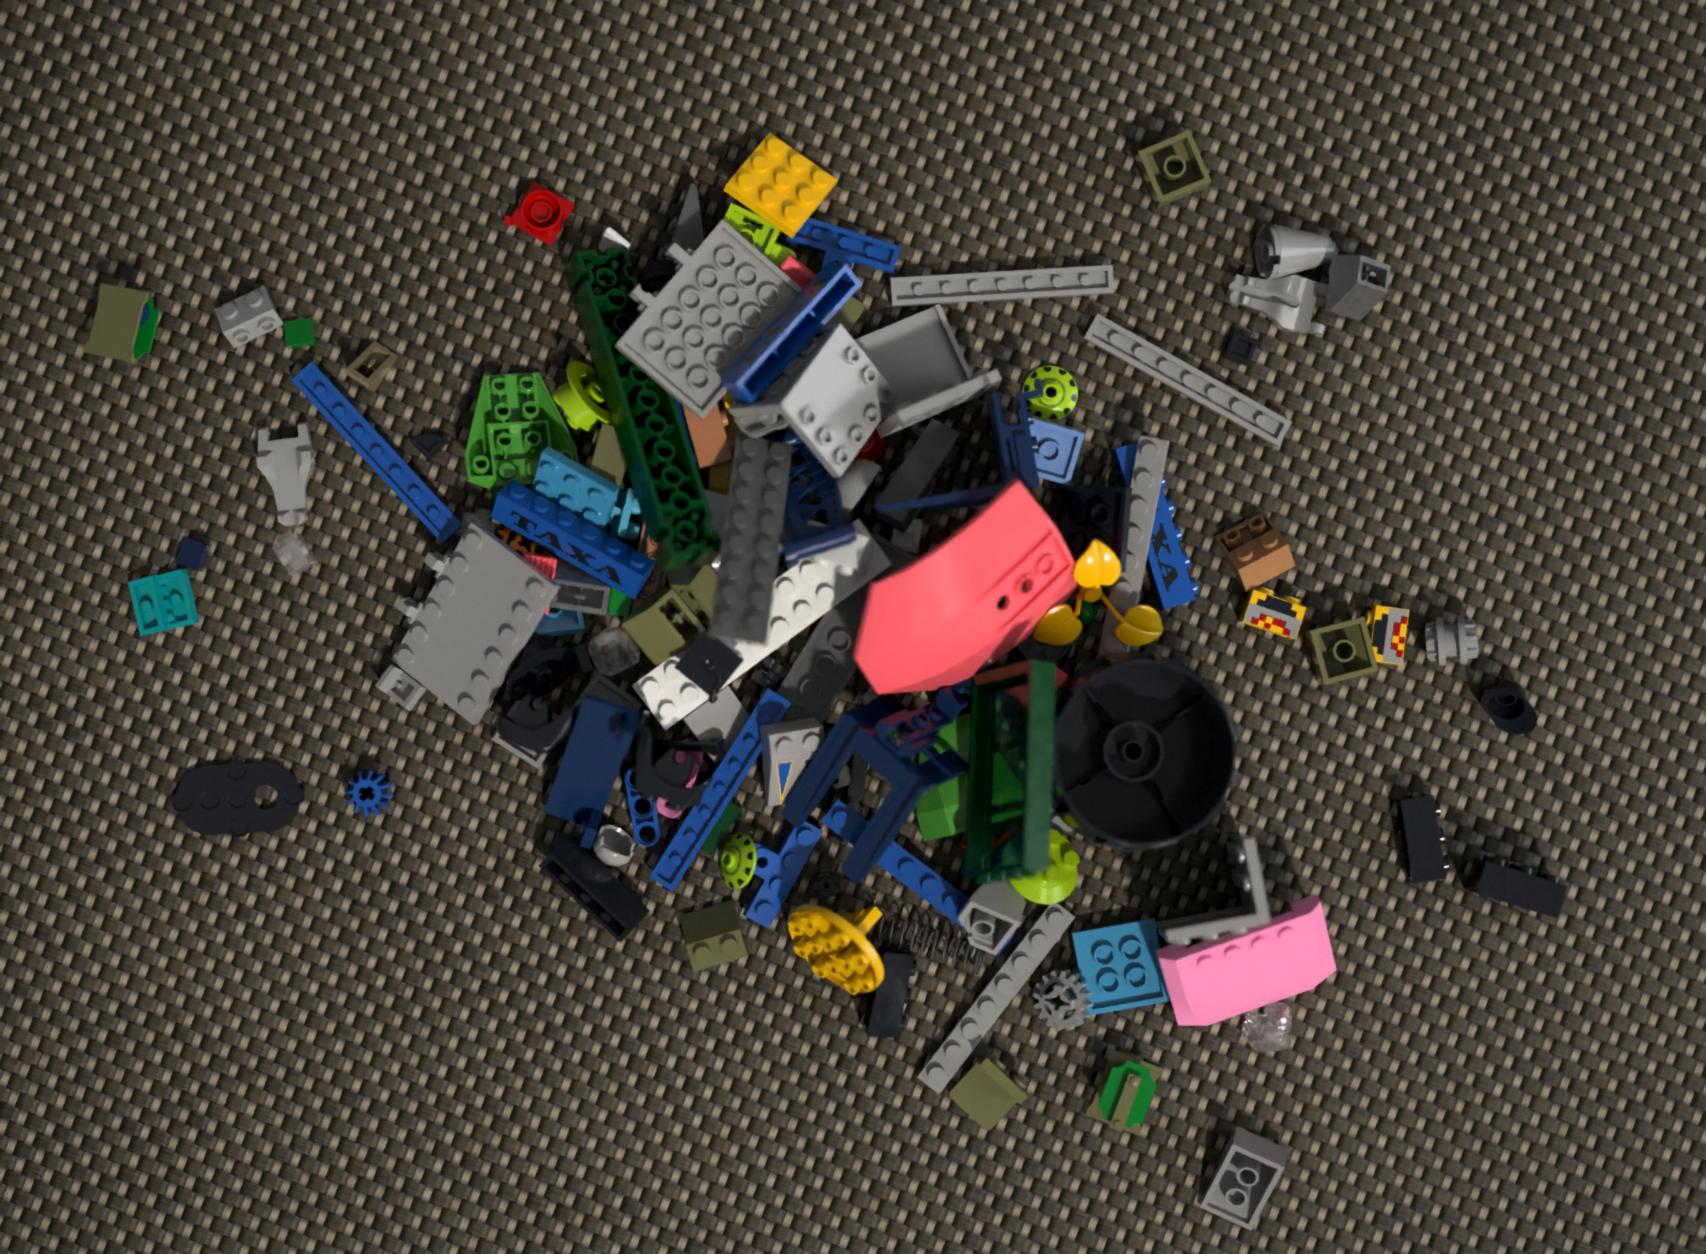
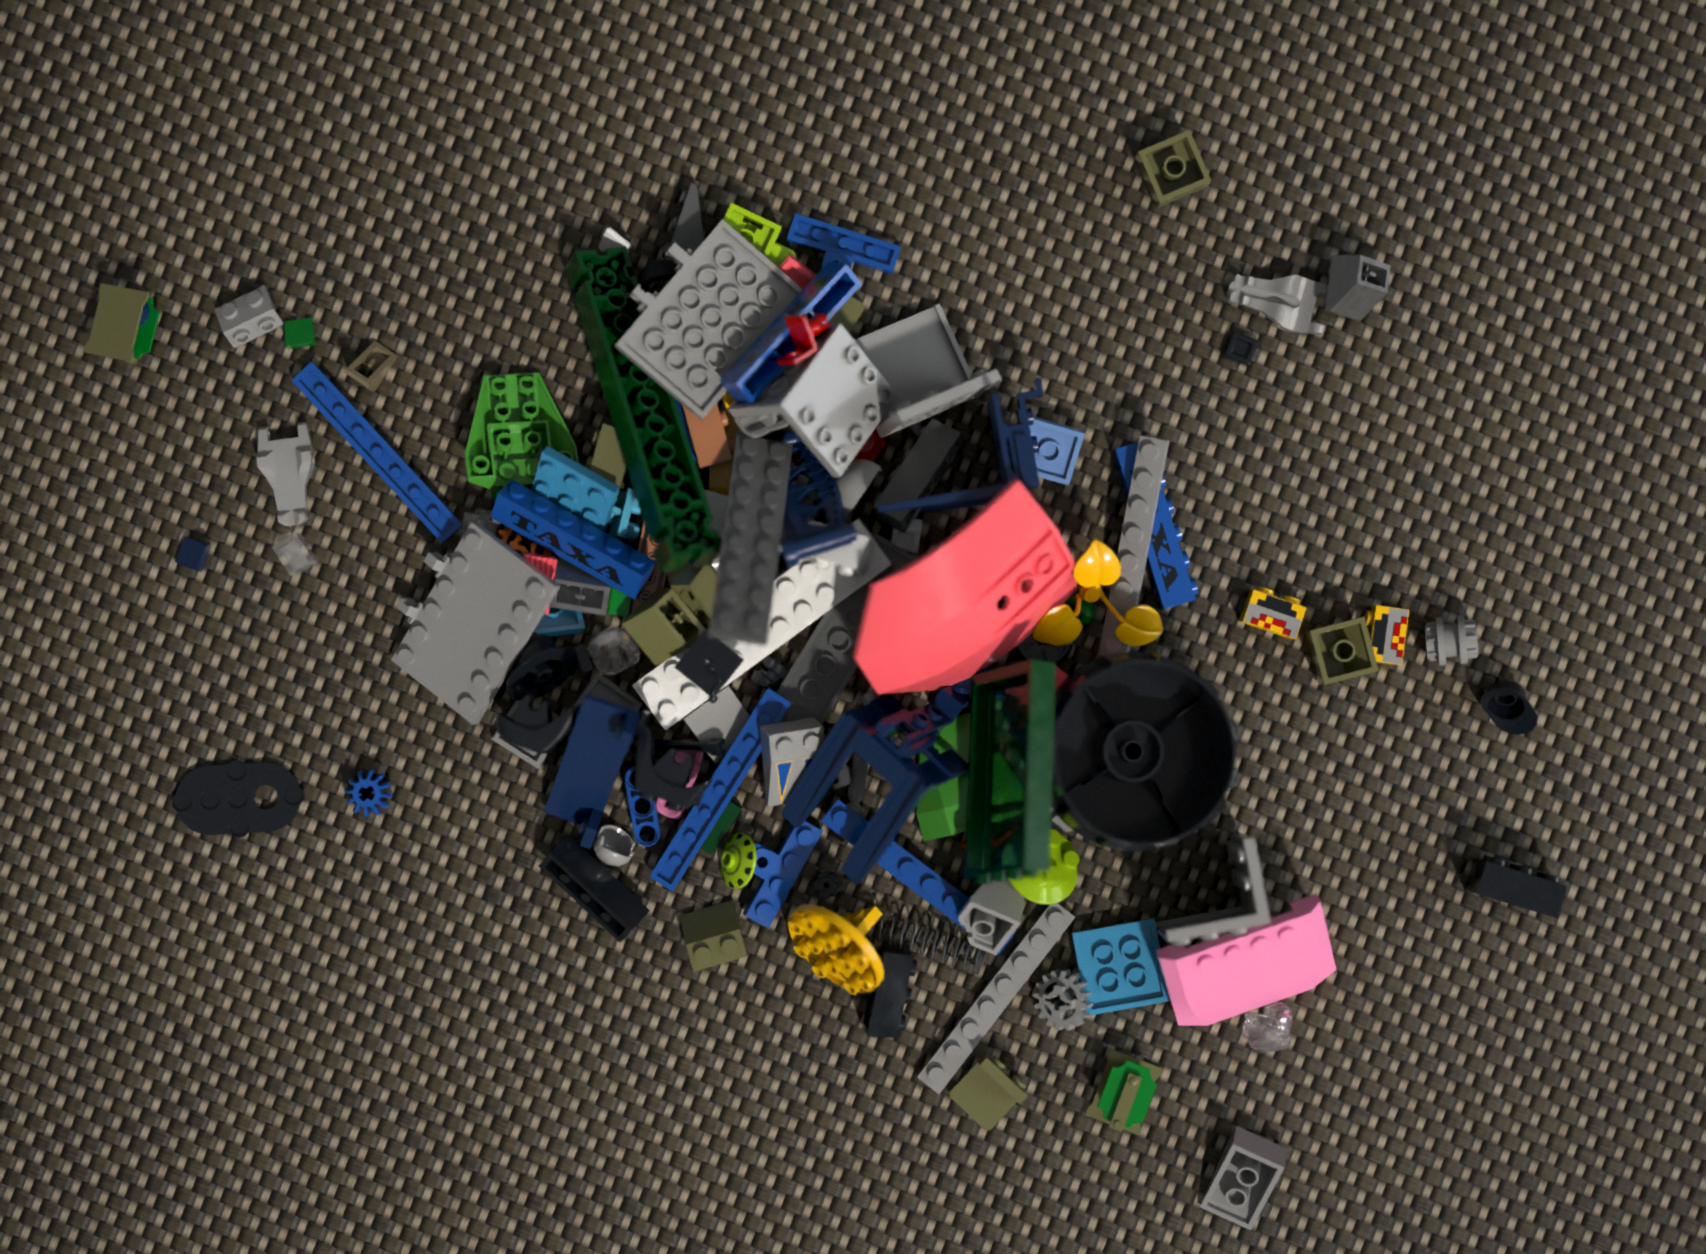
(163, 602): teal slope -> none
(400, 687): light grey bracket -> none
(429, 444): black tile -> none
(541, 213): red hat -> none
(583, 398): lime piece -> none
(780, 185): yellow plate -> none
(803, 335): none -> red bracket
(1002, 285): light grey plate -> none
(1059, 405): lime dish -> none
(1091, 514): black plate -> none
(1187, 380): light grey plate -> none
(1255, 551): medium nougat slope -> none
(1290, 251): light grey cone -> none
(1422, 838): black brick -> none

